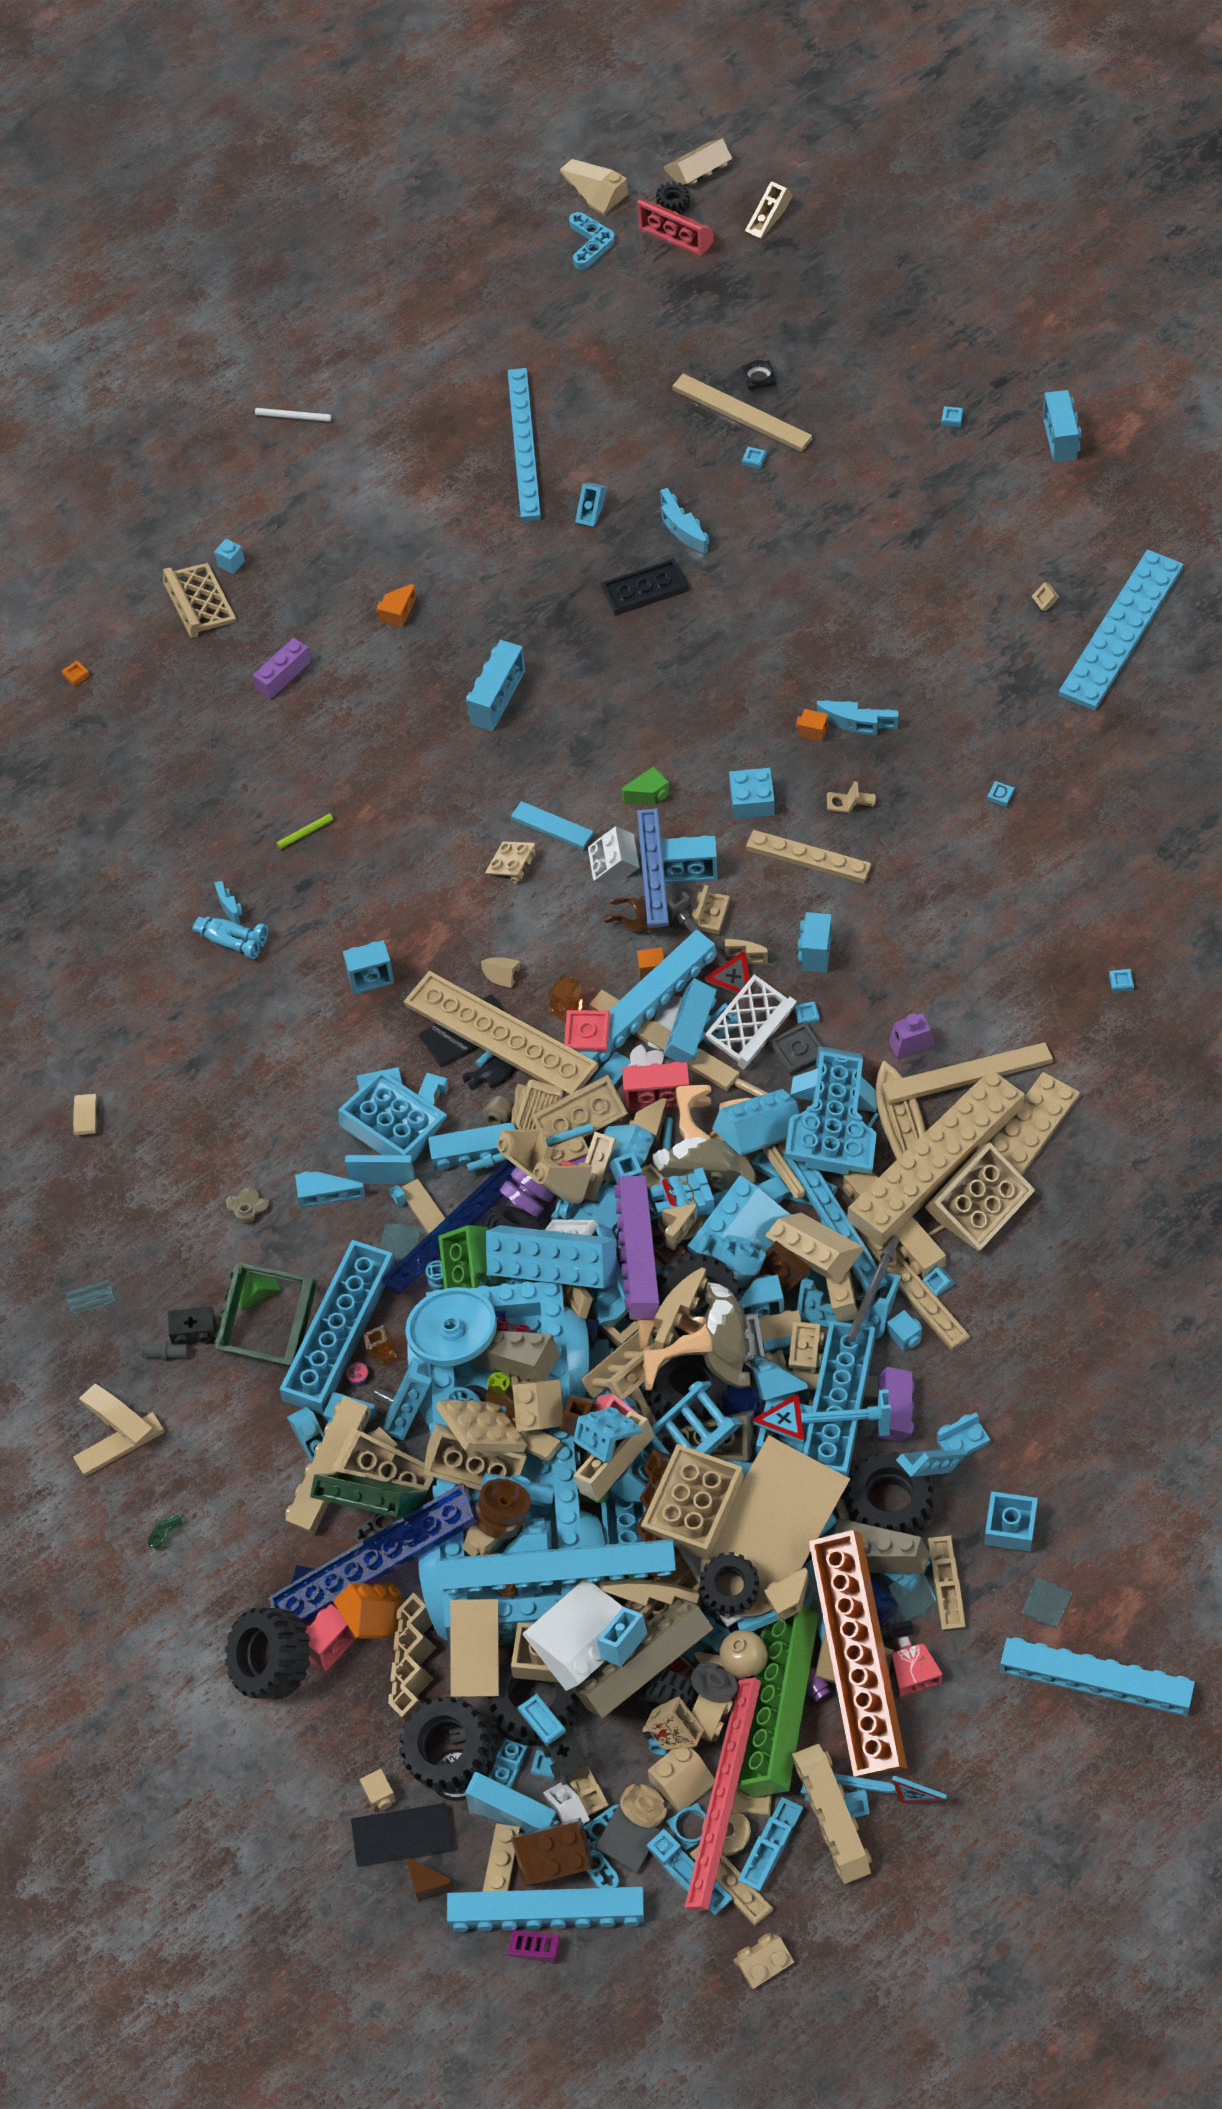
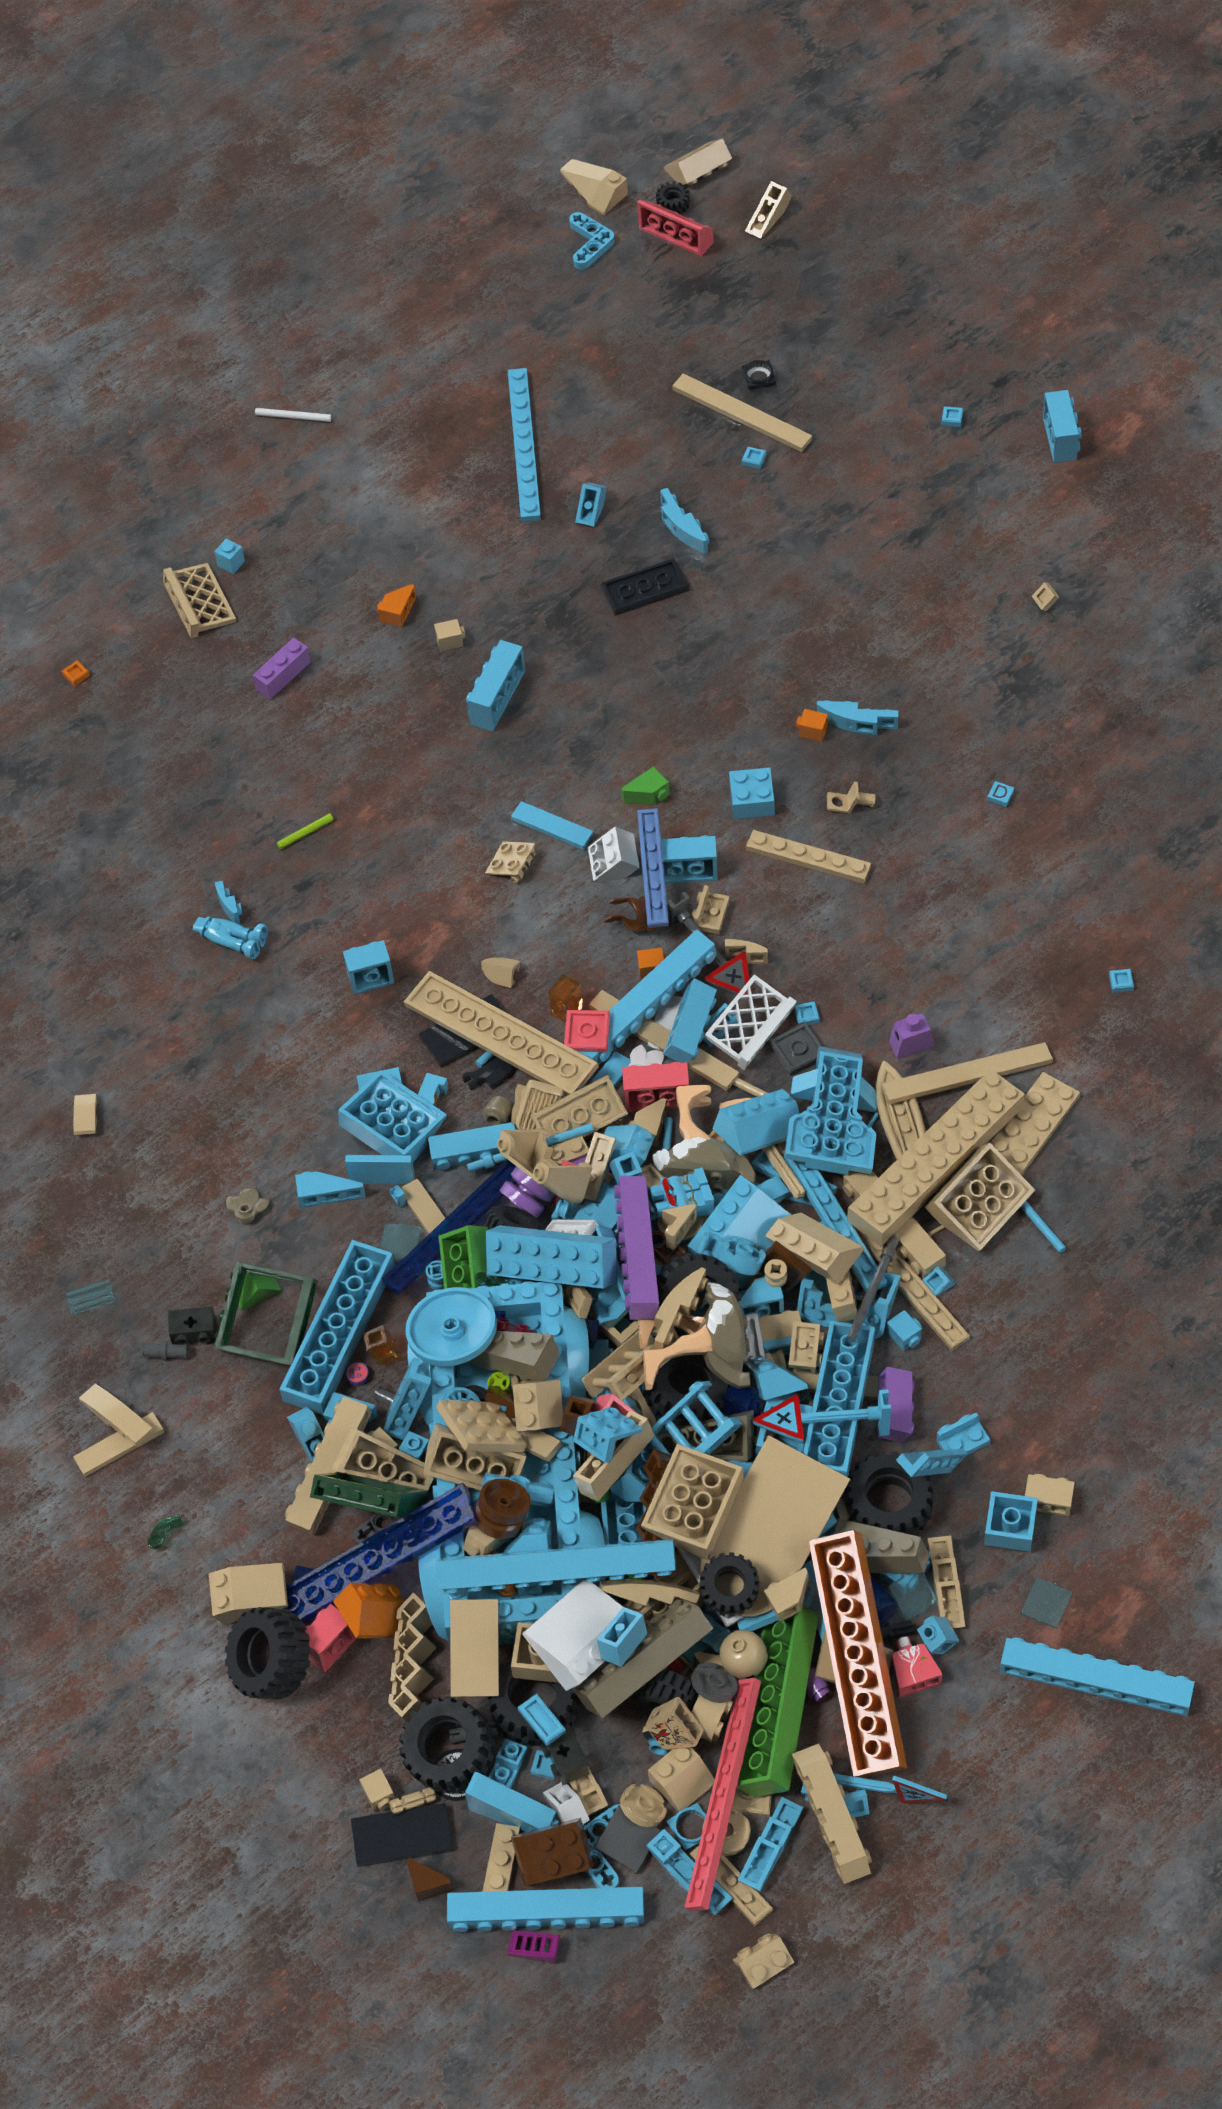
(246, 1587): none -> tan slope
(412, 1800): none -> tan axle
(414, 1445): none -> medium azure bracket
(449, 635): none -> tan brick
(775, 1279): none -> tan wheel
(815, 942): medium azure brick -> none
(937, 1634): none -> medium azure brick
(1043, 1227): none -> medium azure bar
(1052, 1494): none -> tan brick
(1120, 630): medium azure plate -> none

